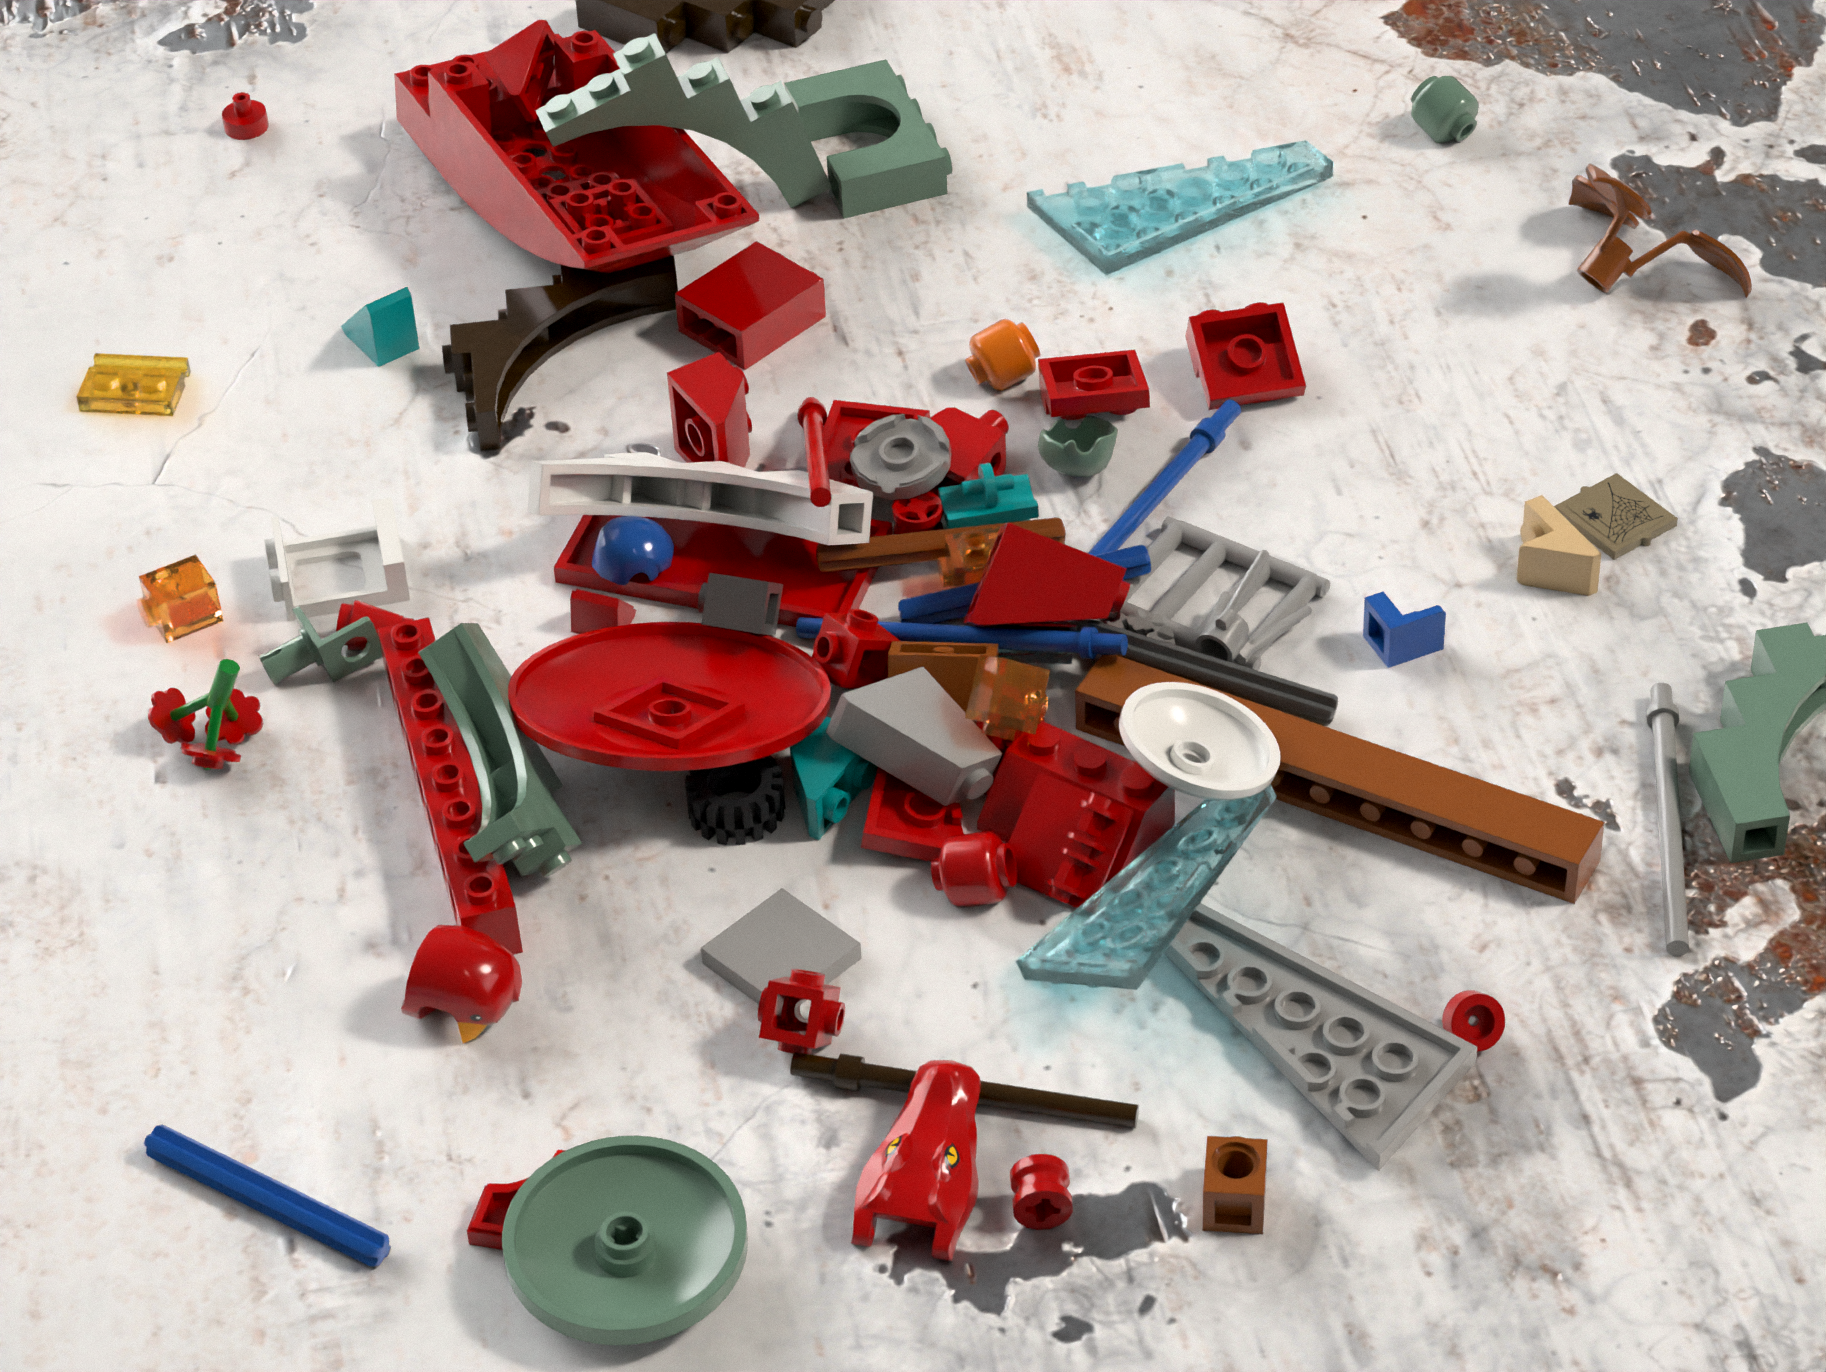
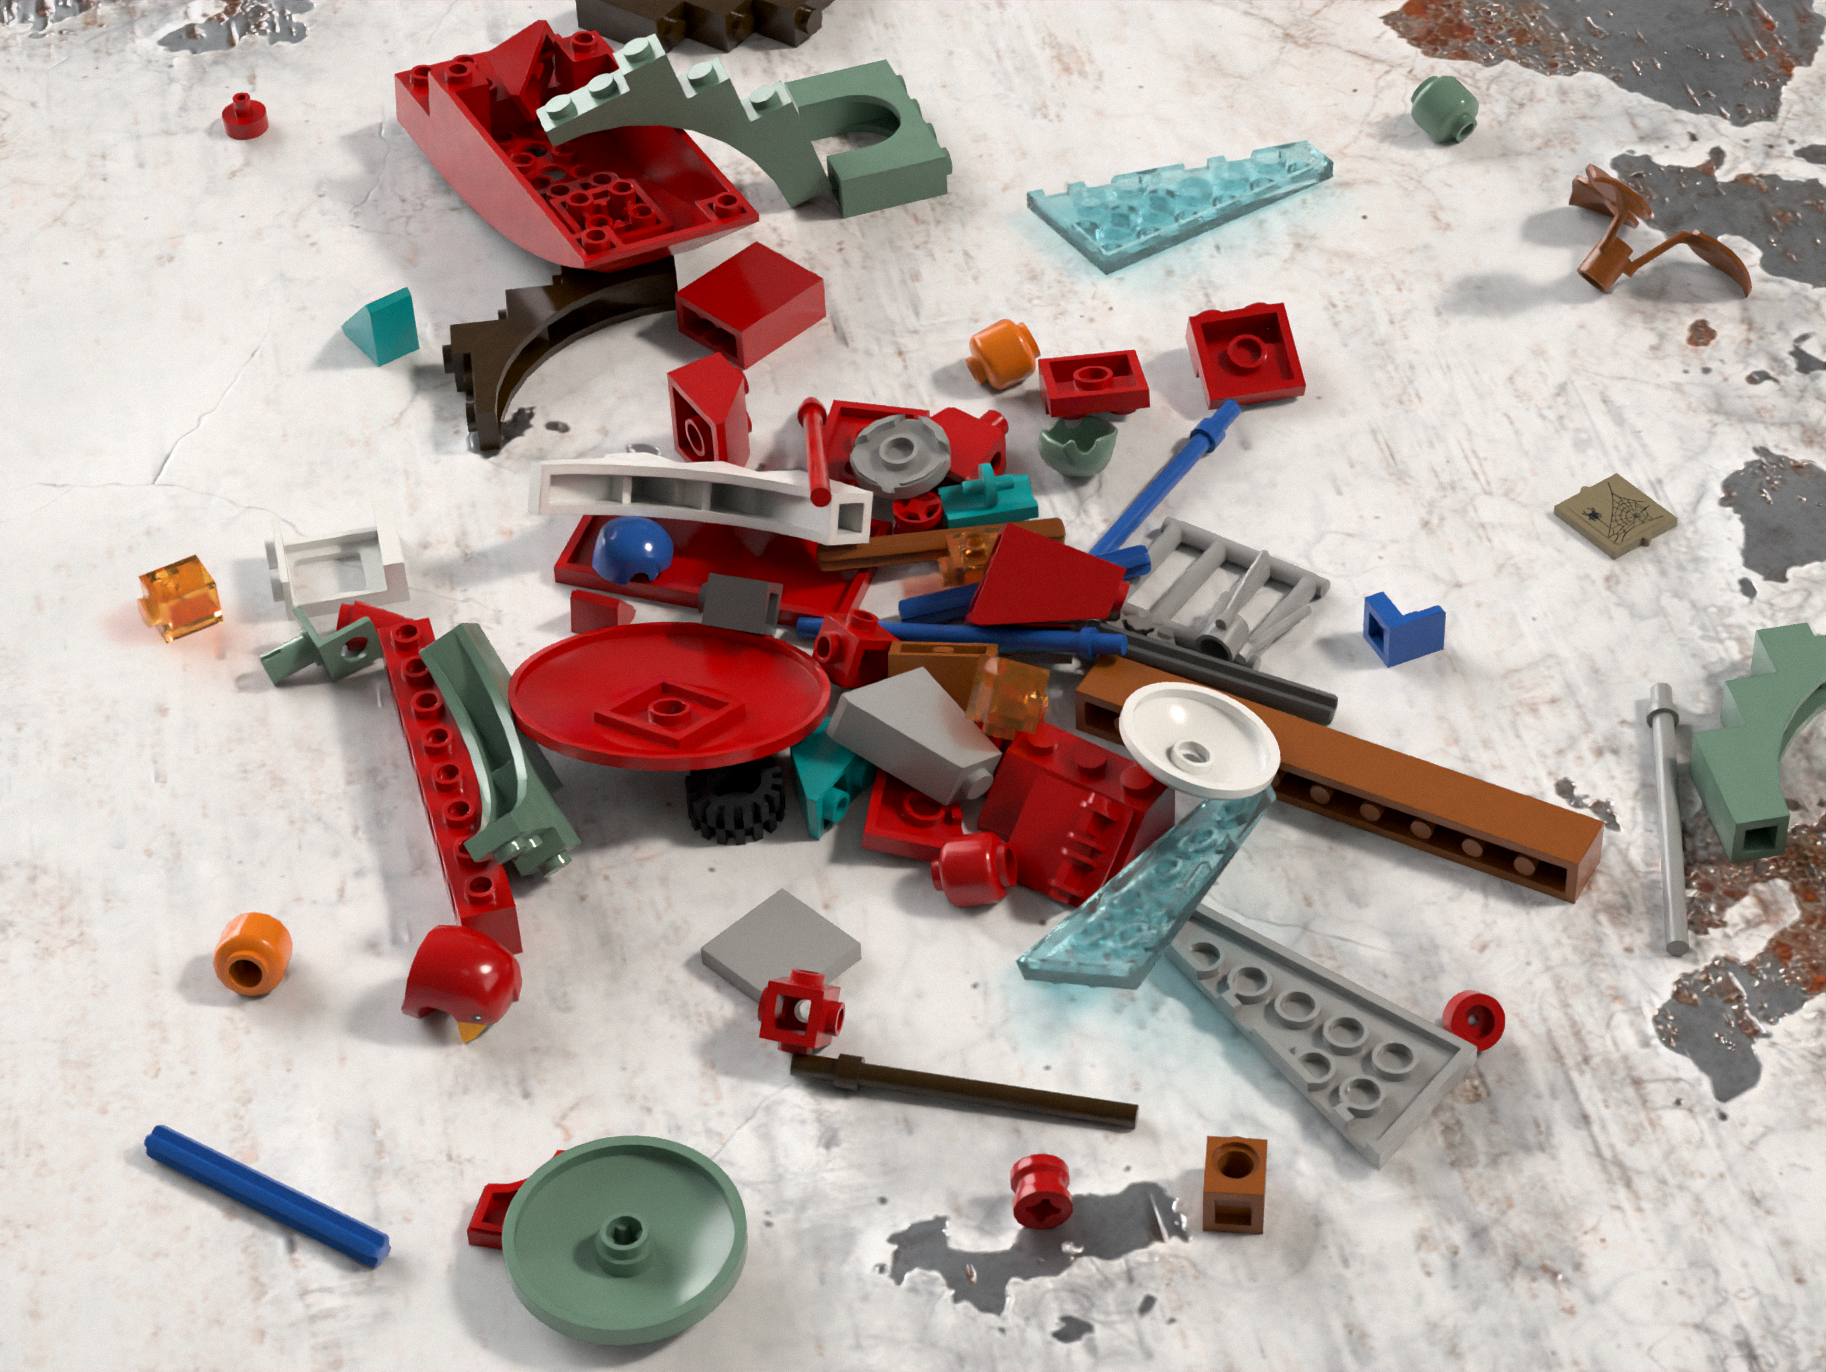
(133, 384): clear yellow plate -> none
(228, 712): red plant -> none
(253, 954): none -> orange head
(926, 1161): red animal -> none
(1555, 552): tan slope -> none

